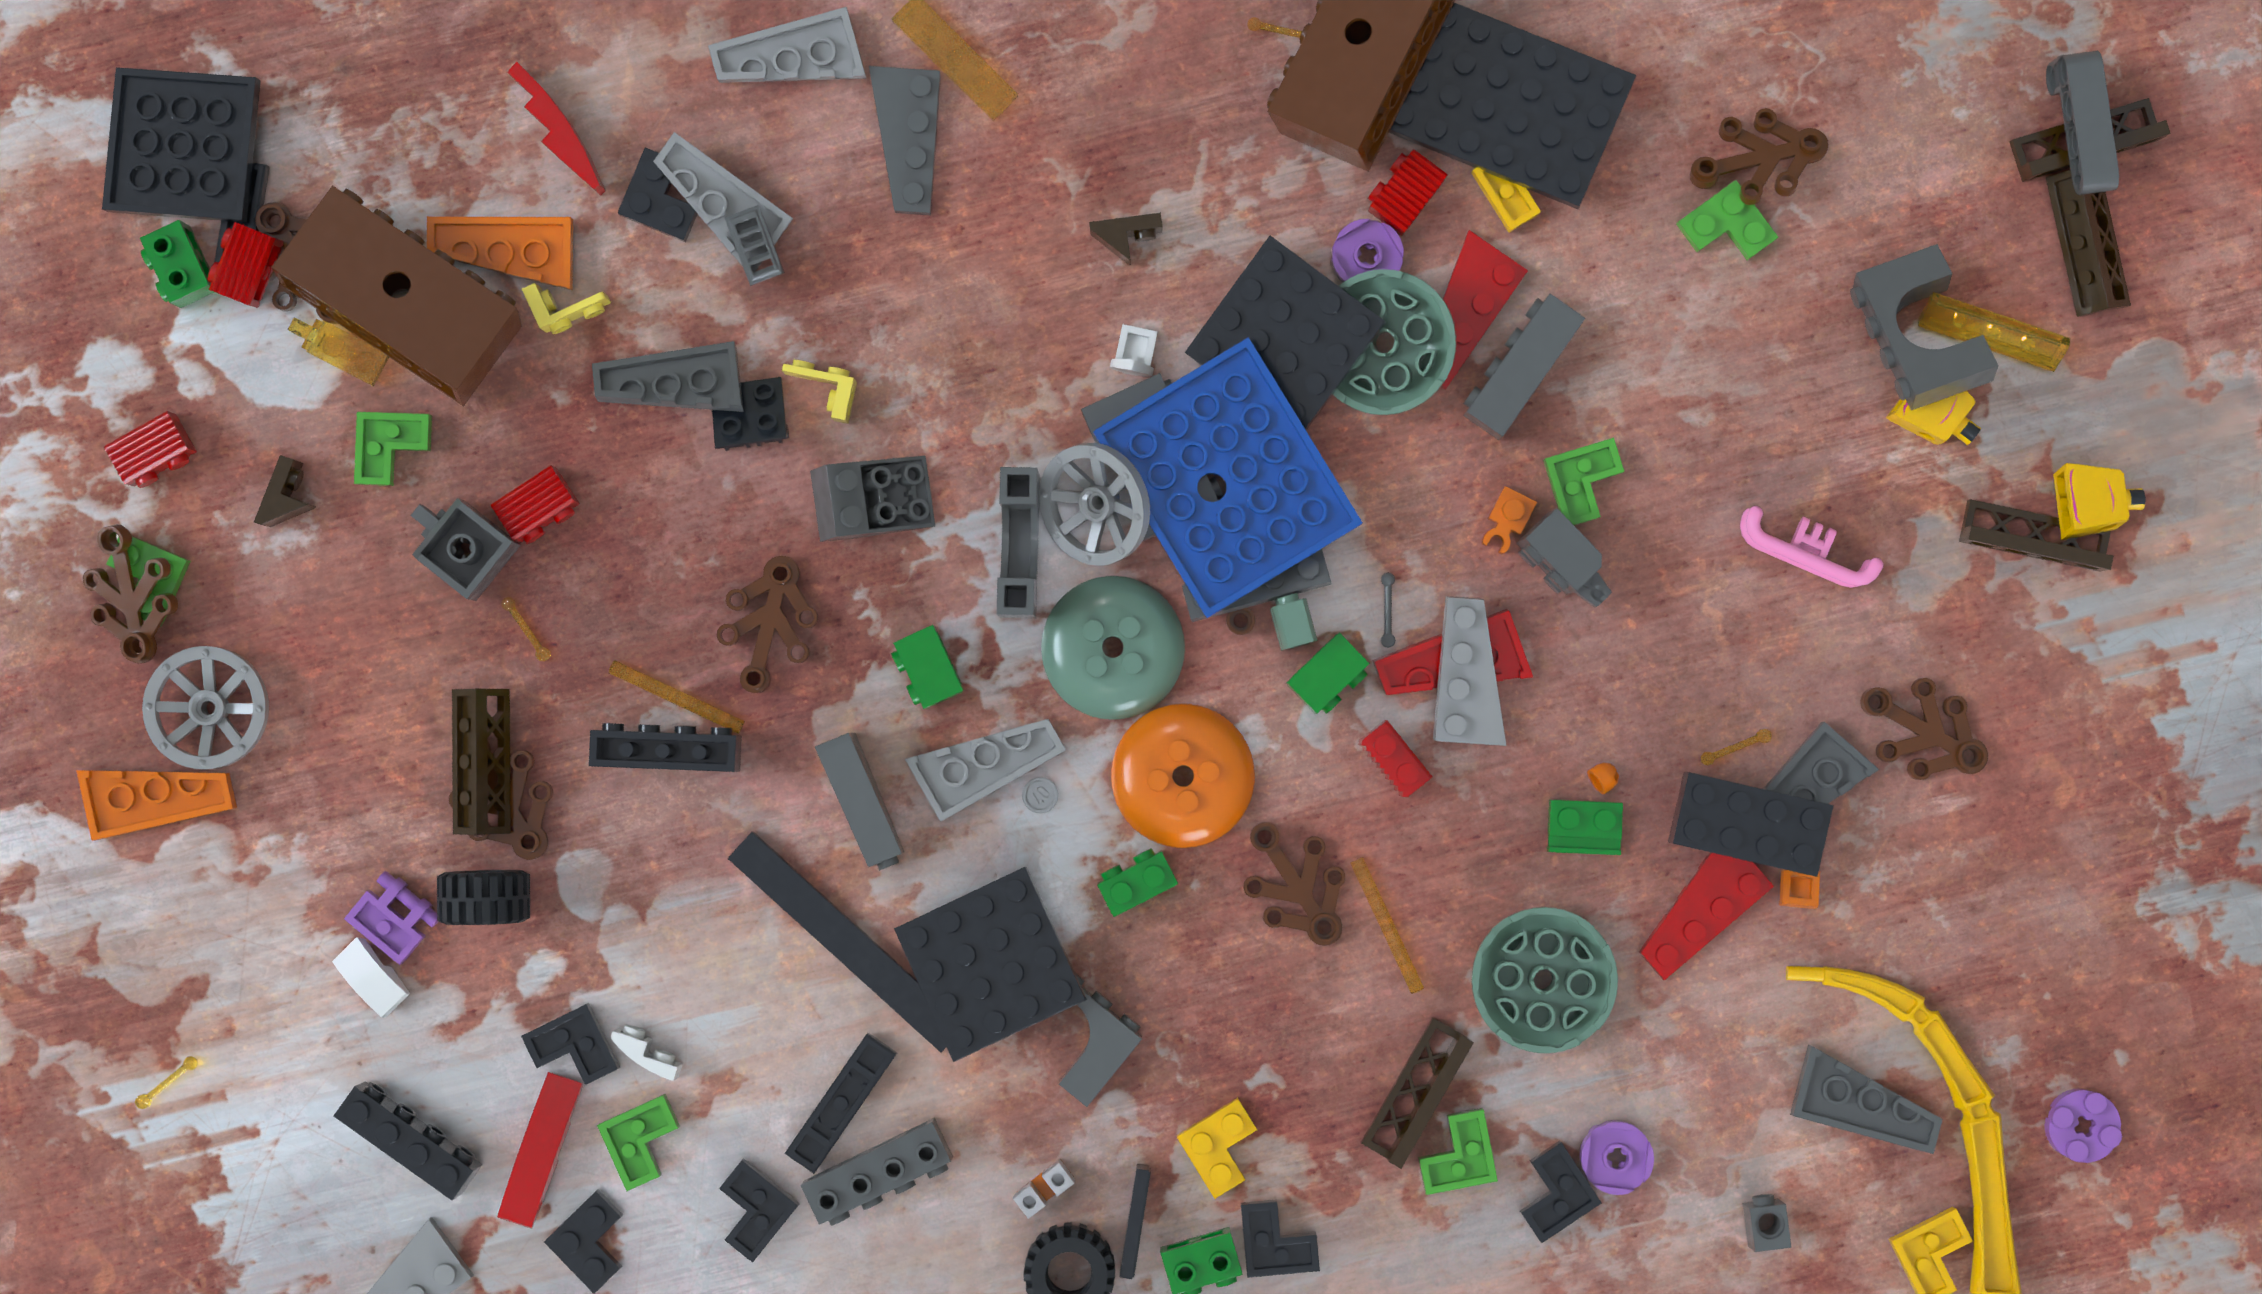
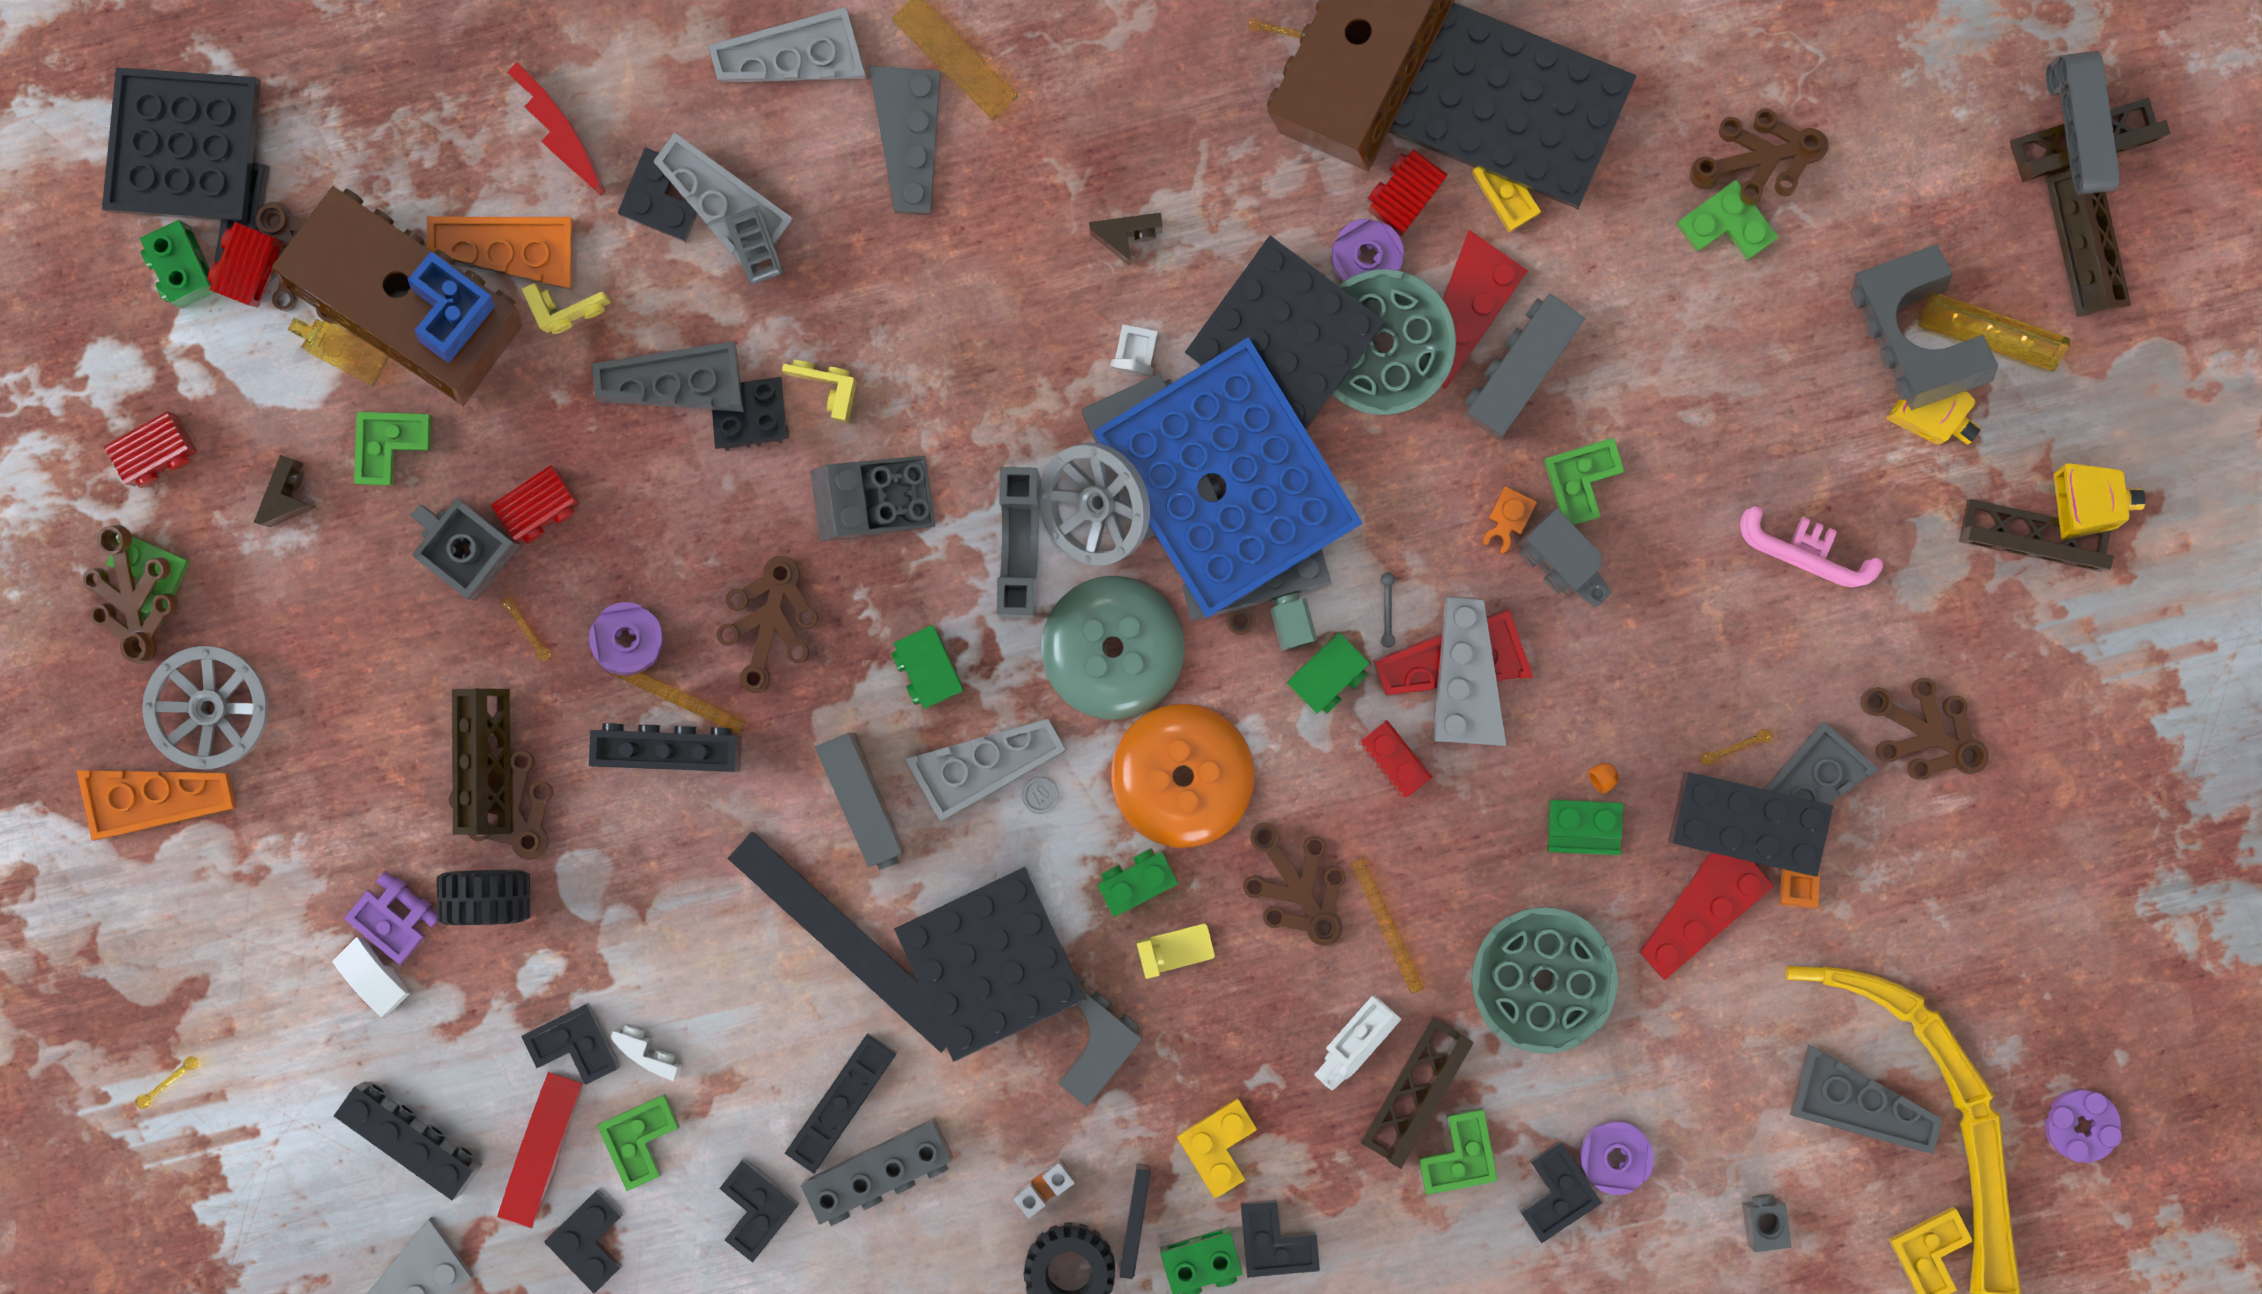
(456, 303): none -> blue brick
(609, 627): none -> medium lavender plate
(1175, 949): none -> light yellow bracket
(1357, 1042): none -> white hinge

